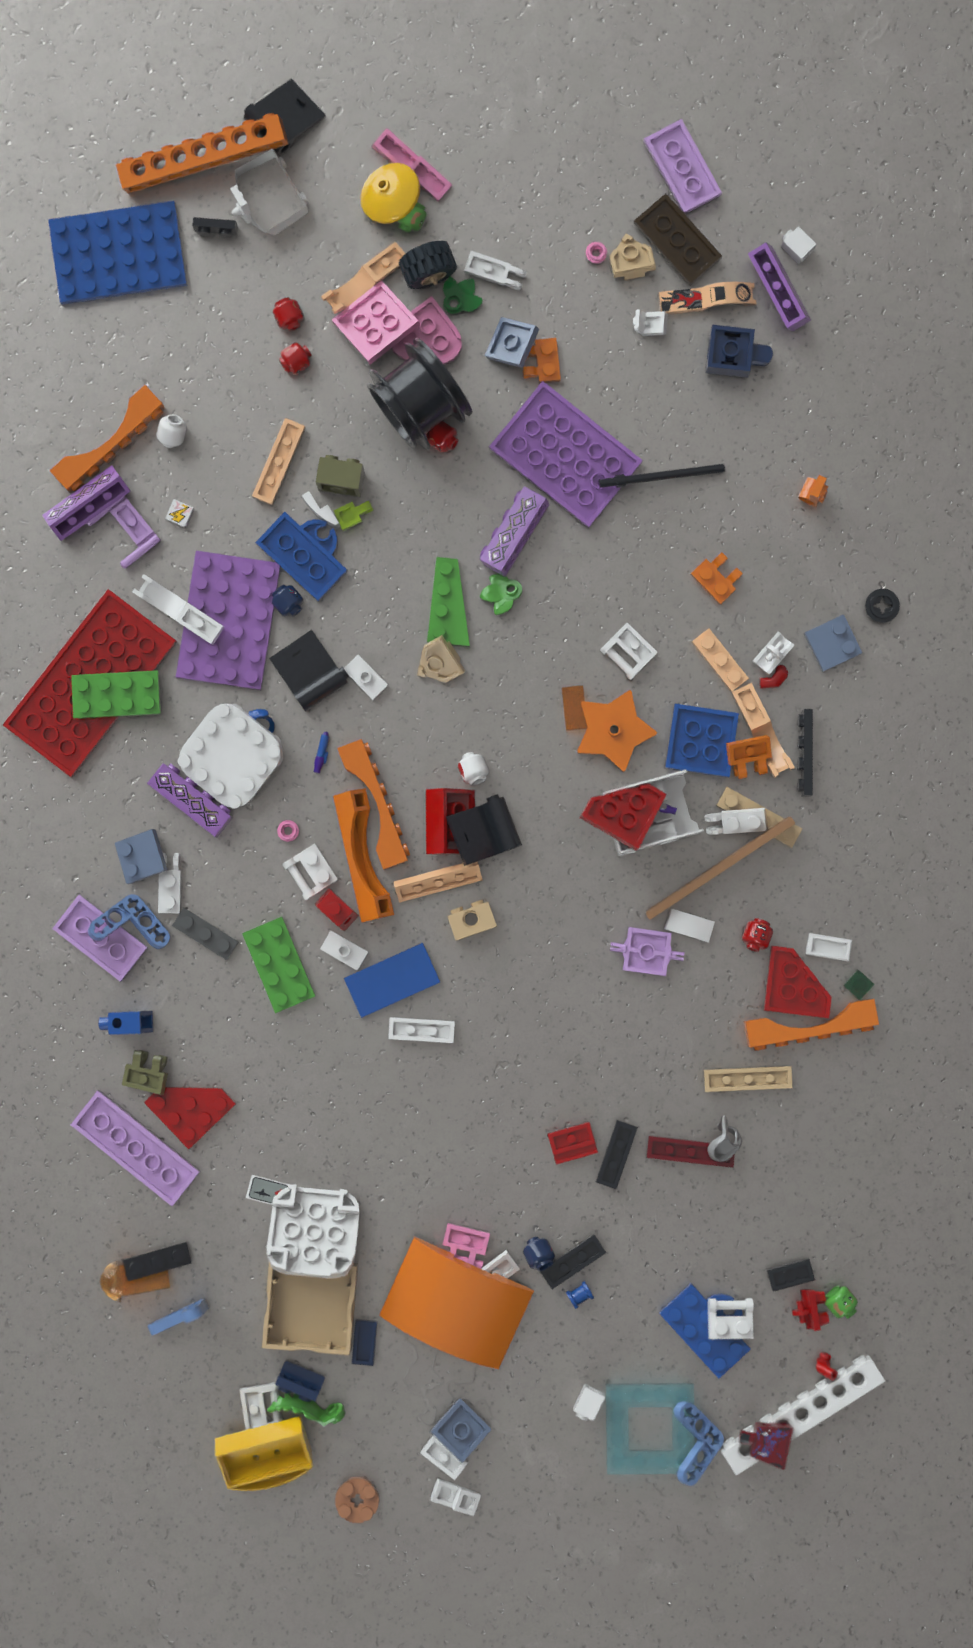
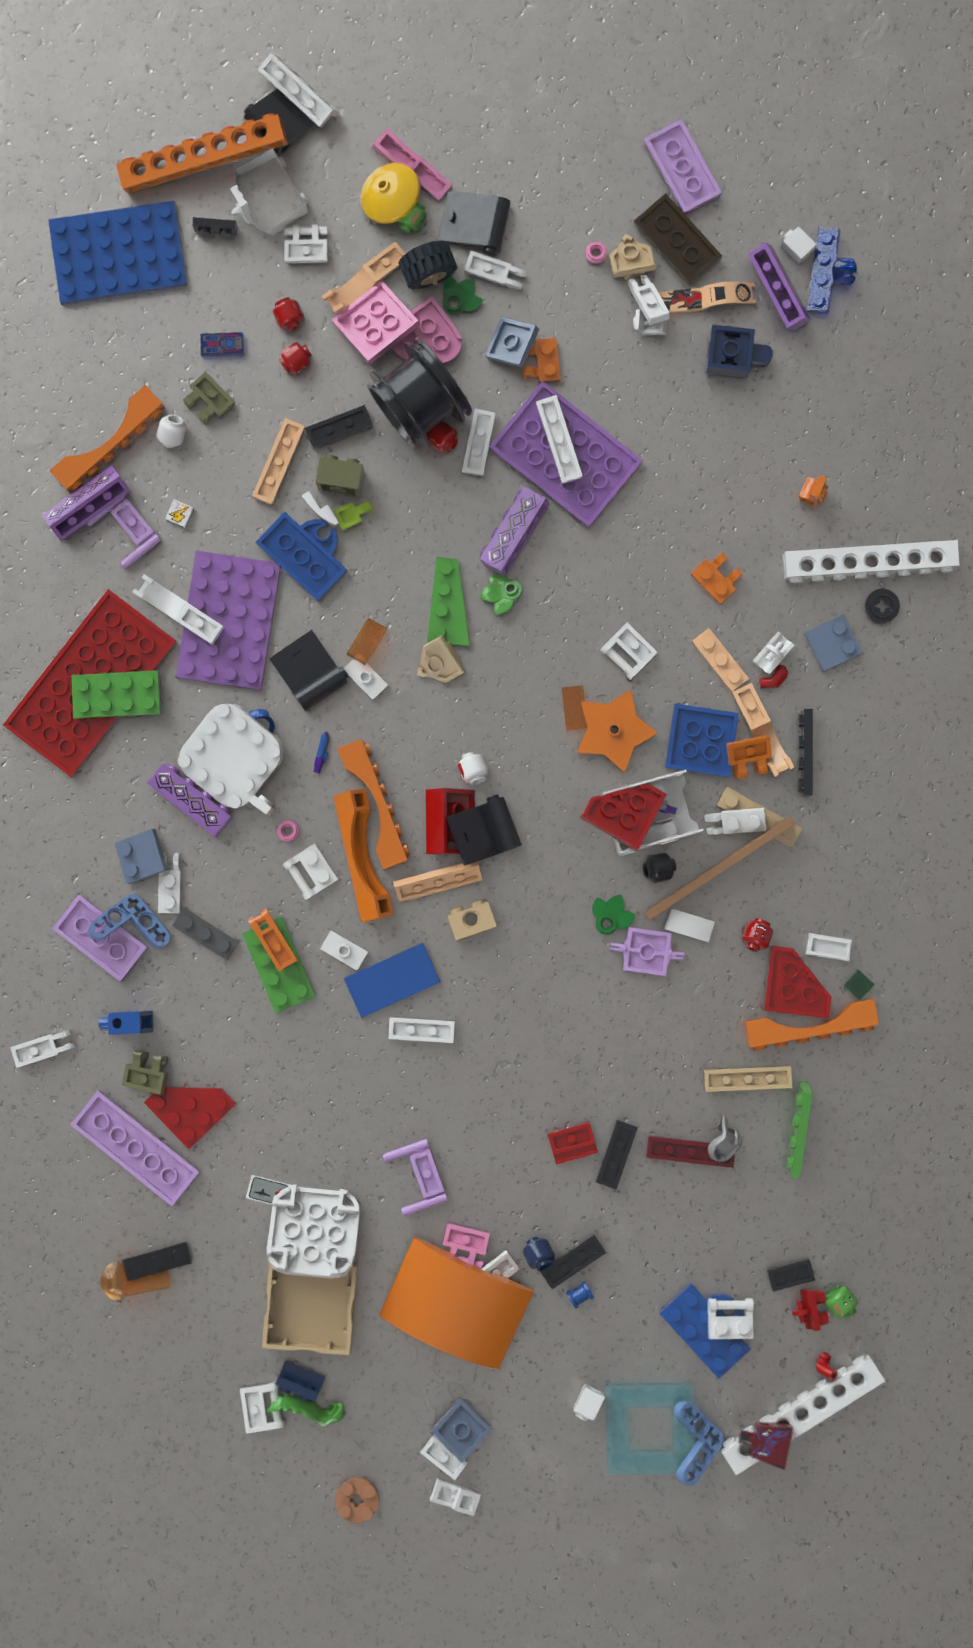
(39, 1049): none -> white hinge
(185, 1314): medium blue beam -> none
(216, 399): none -> olive plate
(222, 344): none -> clear blue tile
(262, 804): none -> white plate
(271, 1467): yellow piece -> none
(273, 940): none -> orange plate
(287, 600): dark blue head -> none
(297, 90): none -> white fence
(306, 250): none -> white plate
(336, 909): red torso -> none
(338, 426): none -> black plate
(364, 1342): dark blue tile -> none
(366, 641): none -> clear orange tile
(426, 1174): none -> lavender plate
(477, 220): none -> door
(478, 442): none -> white plate
(559, 439): none -> white plate
(614, 912): none -> green plate
(621, 480): black bar -> none
(649, 300): none -> white hinge
(659, 867): none -> black head
(800, 1126): none -> bright green wing
(828, 270): none -> clear blue plate
(946, 550): none -> white brick

